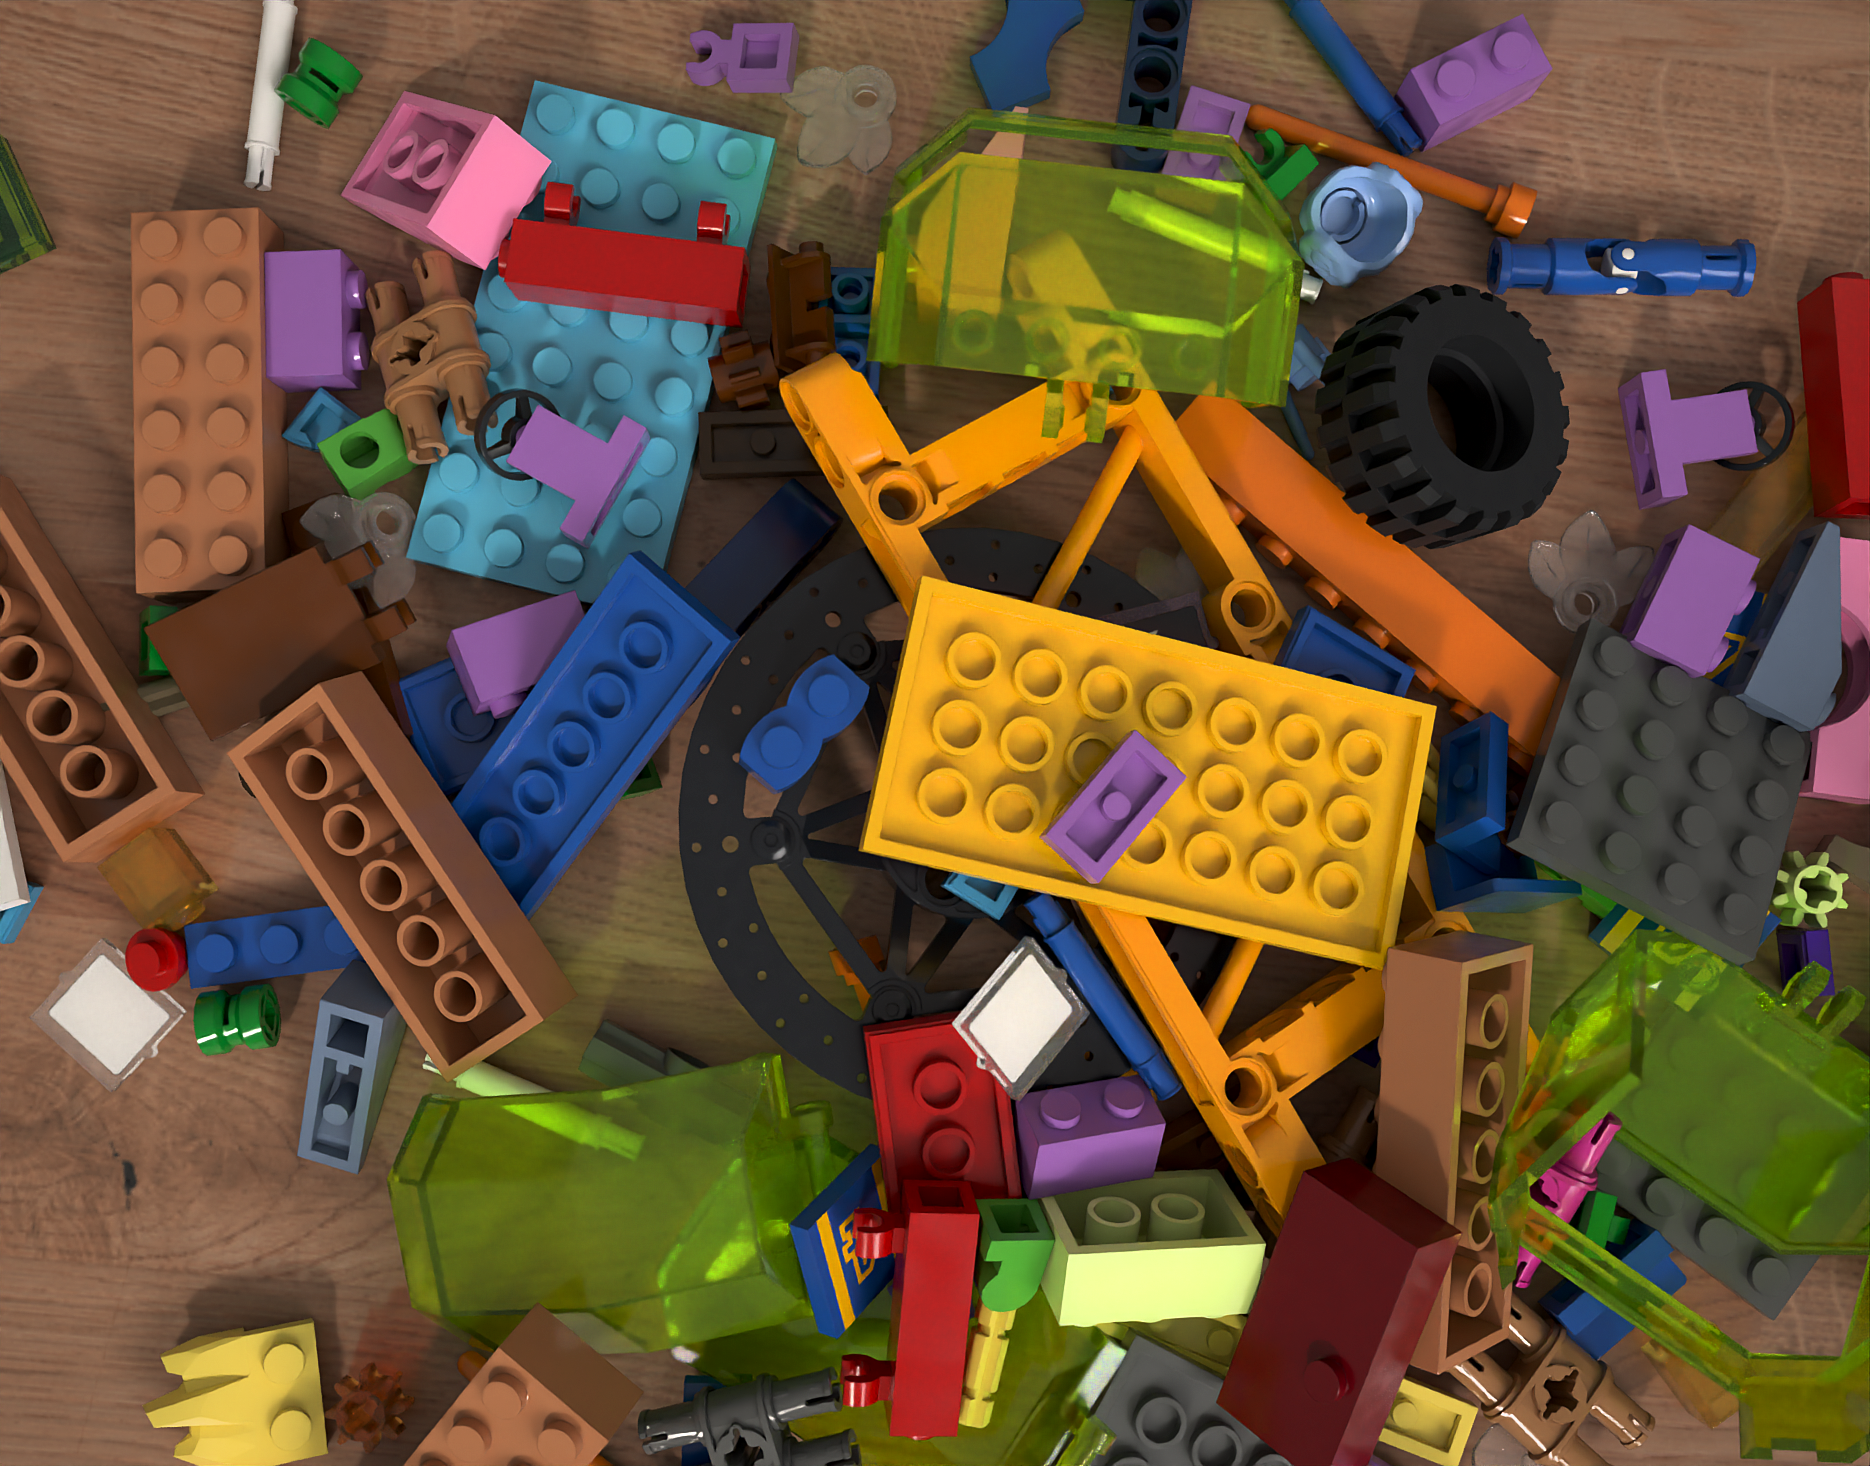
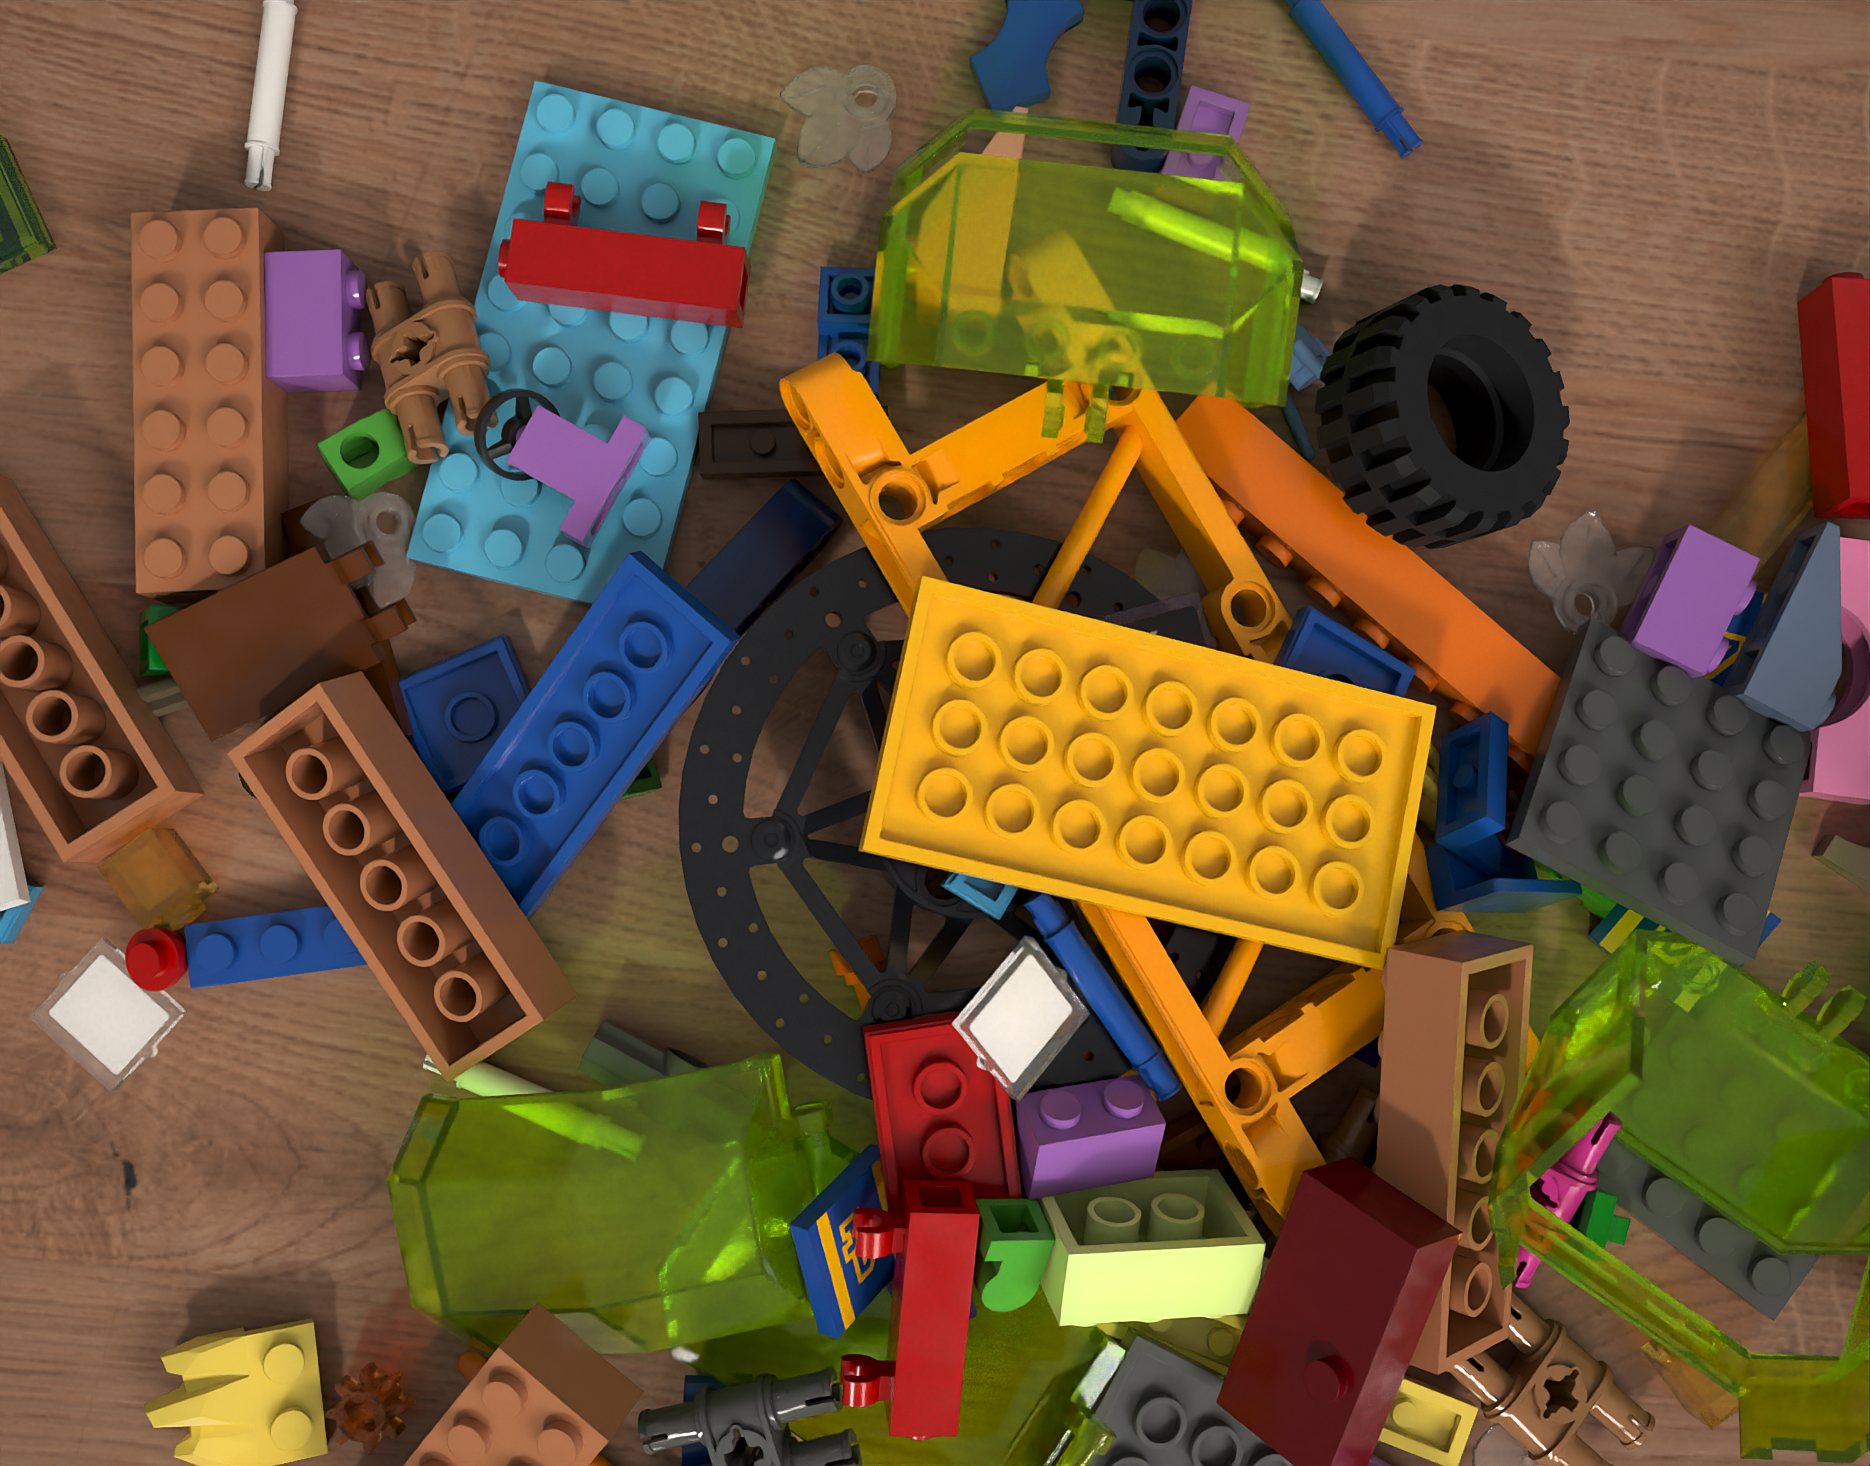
(237, 1019): green wheel -> none
(318, 83): green wheel -> none
(319, 420): dark azure tile -> none
(349, 1069): sand blue slope -> none
(448, 177): bright pink slope -> none
(510, 652): medium lavender brick -> none
(744, 371): reddish brown gear -> none
(753, 61): medium lavender plate -> none
(790, 738): blue brick -> none
(795, 283): reddish brown hinge -> none
(983, 1364): light yellow axle -> none
(1113, 807): medium lavender plate -> none
(1282, 165): green tile -> none
(1357, 222): light blue hair -> none
(1473, 82): medium lavender brick -> none
(1504, 206): orange piece -> none
(1593, 1323): blue panel -> none
(1627, 266): blue piece -> none
(1690, 430): medium lavender piece -> none
(1803, 946): dark purple tile -> none
(1821, 882): yellowish green gear -> none

